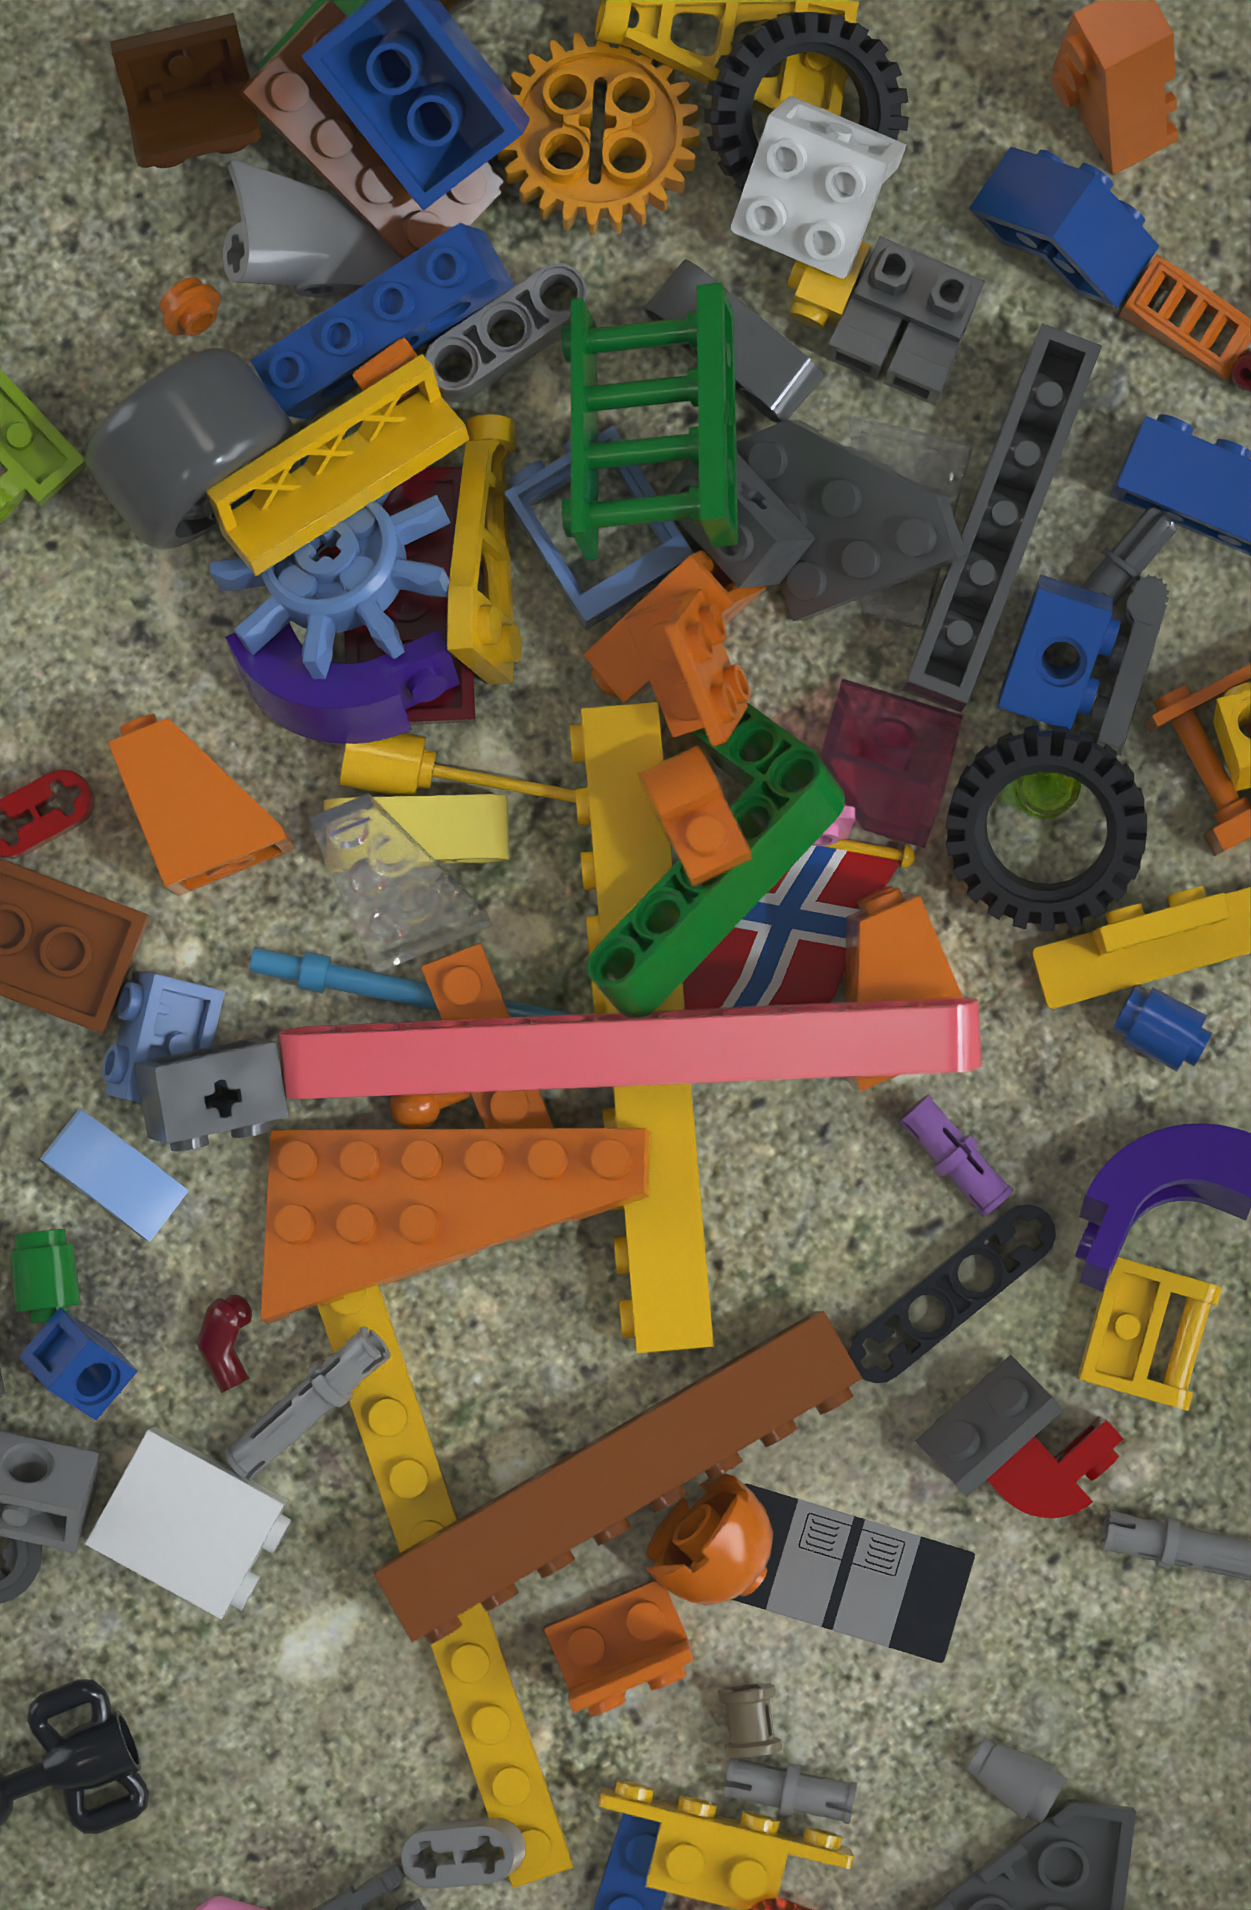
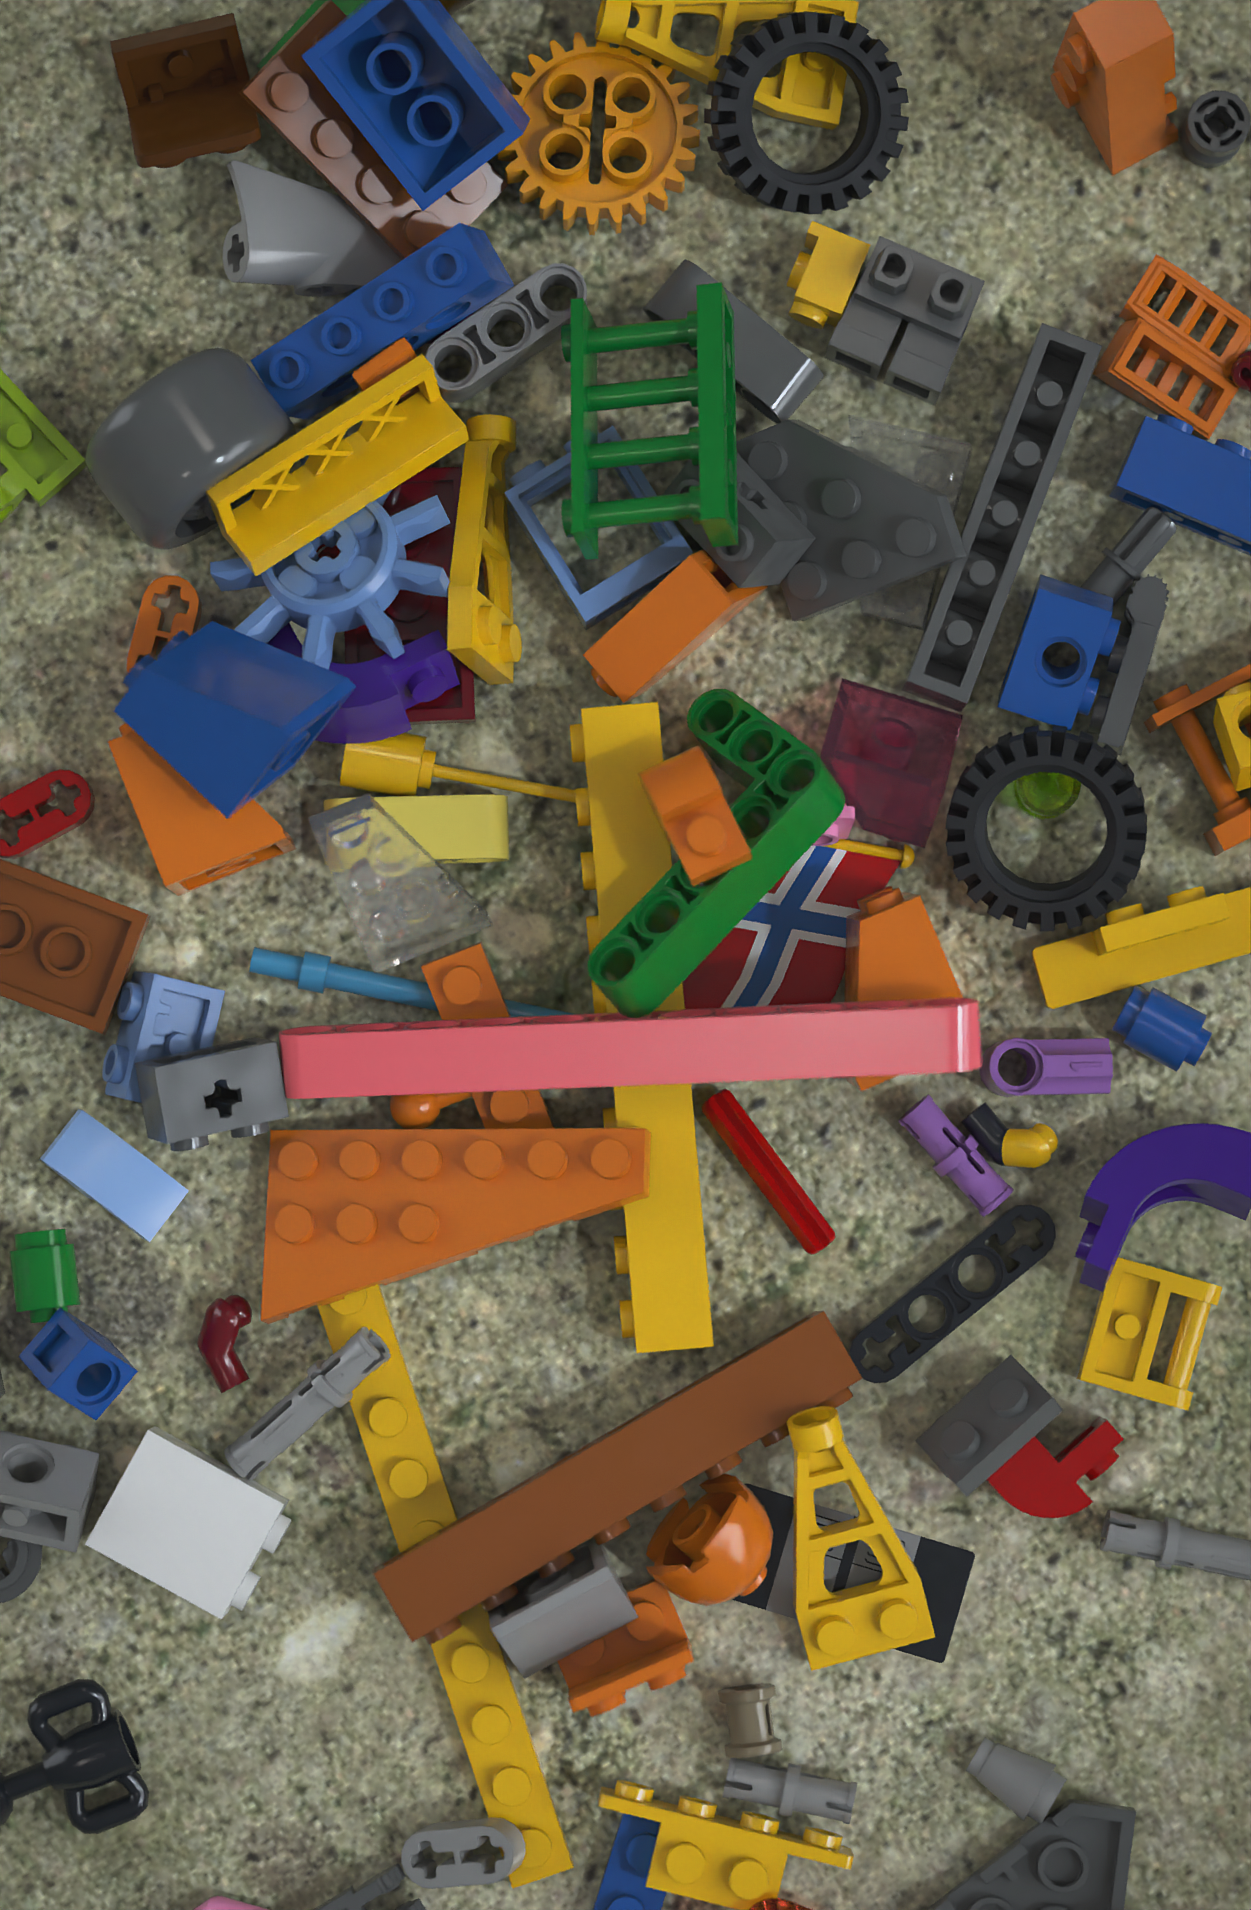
(151, 618): none -> orange beam
(189, 307): orange plate -> none
(229, 710): none -> blue slope
(562, 1610): none -> light grey slope
(690, 666): orange bracket -> none
(768, 1171): none -> red axle
(814, 185): white bracket -> none
(862, 1617): none -> yellow plate
(1010, 1146): none -> arm
(1052, 1067): none -> medium lavender piece
(1067, 221): blue brick -> none
(1133, 382): none -> orange slope
(1210, 142): none -> dark grey wheel

